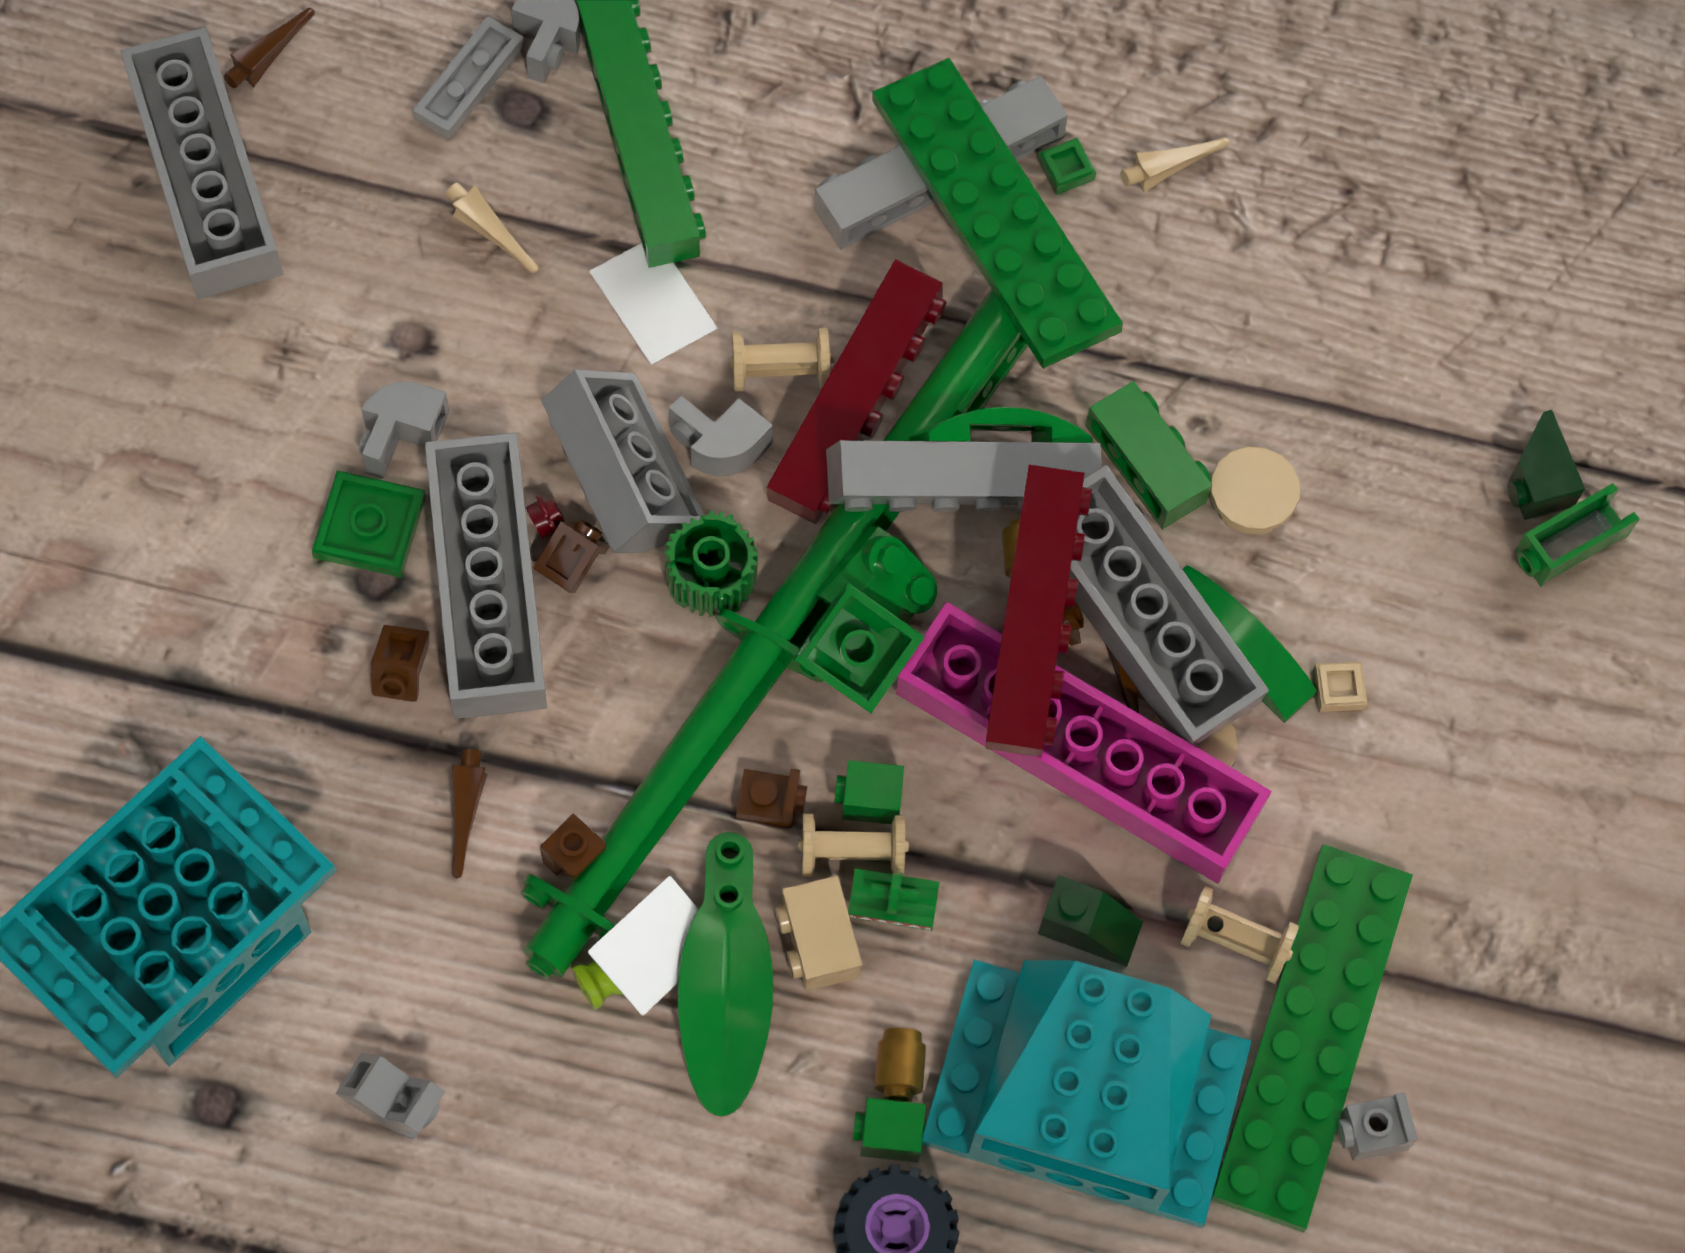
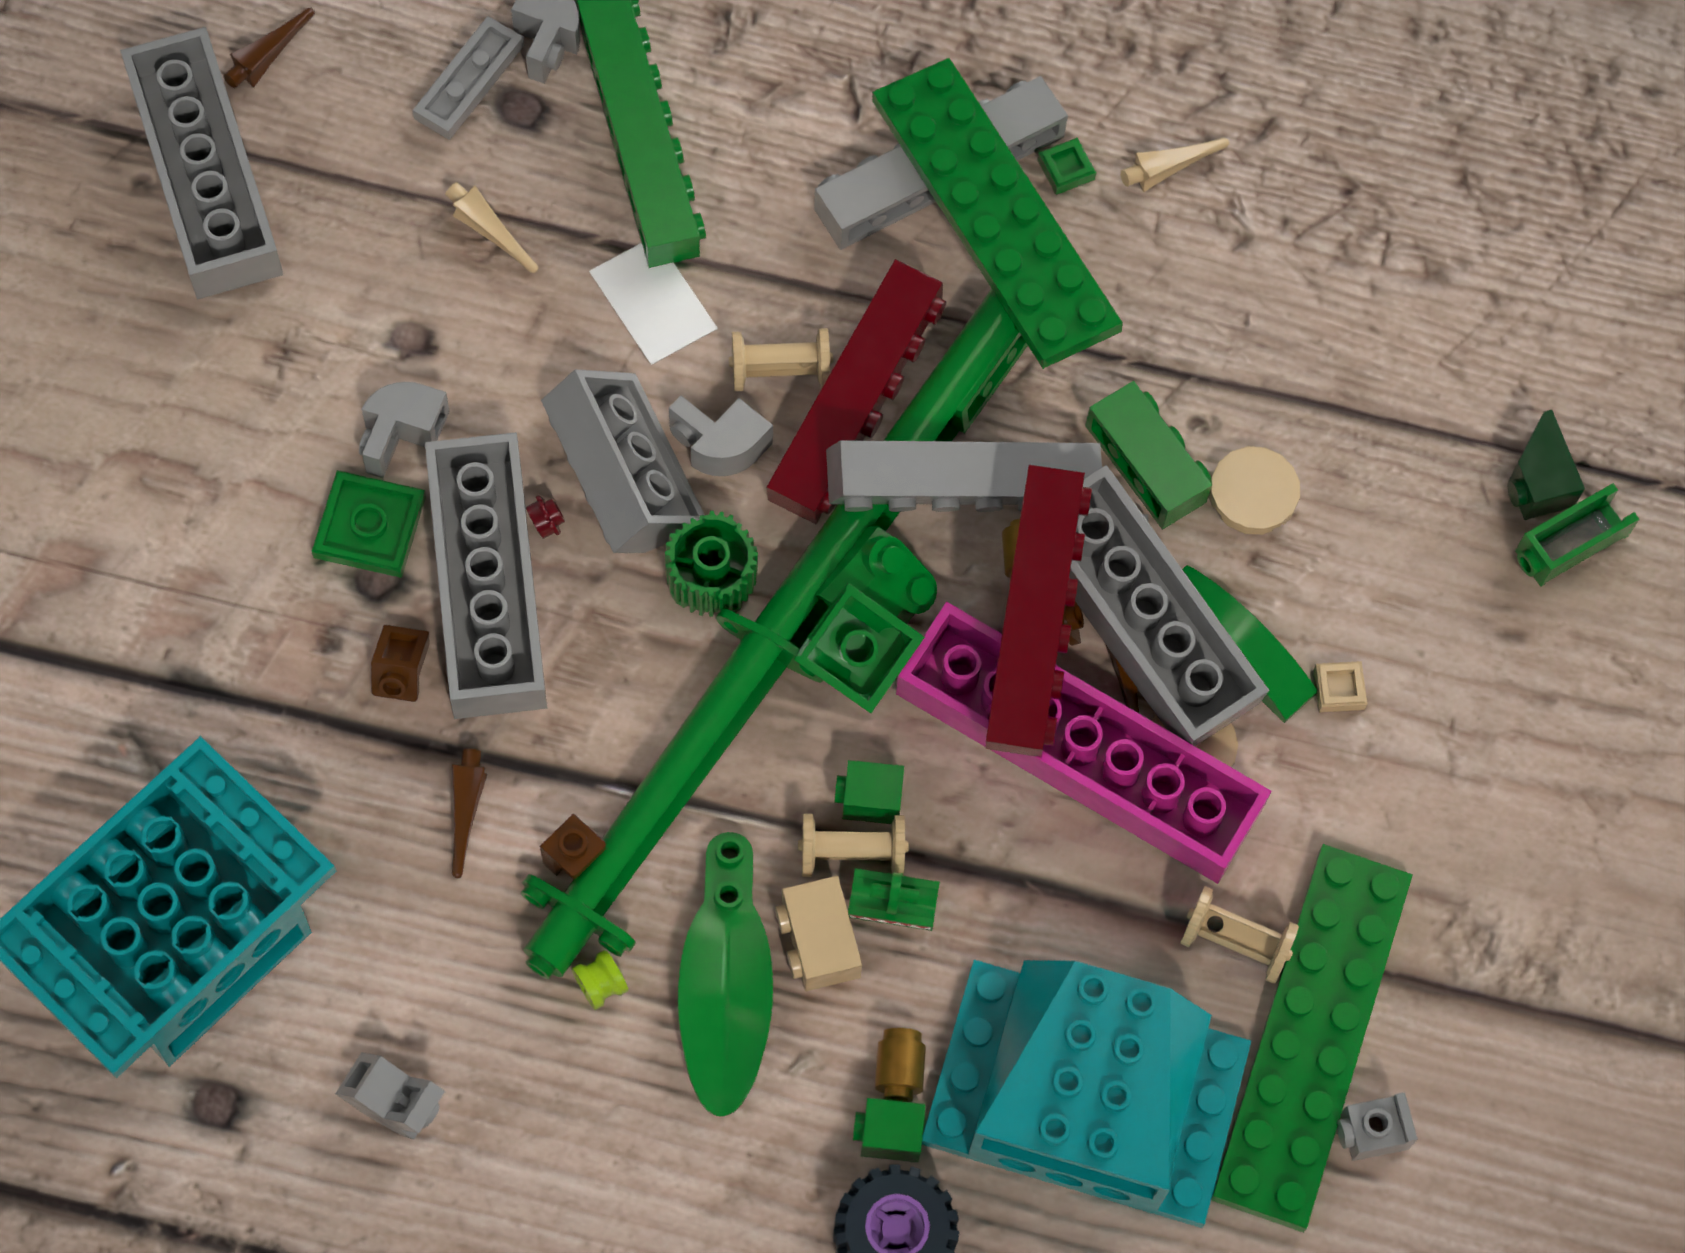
(570, 554): reddish brown bracket -> none
(647, 946): white sticker -> none
(771, 797): reddish brown bracket -> none
(1043, 426): green slope -> none
(1090, 921): dark green slope -> none

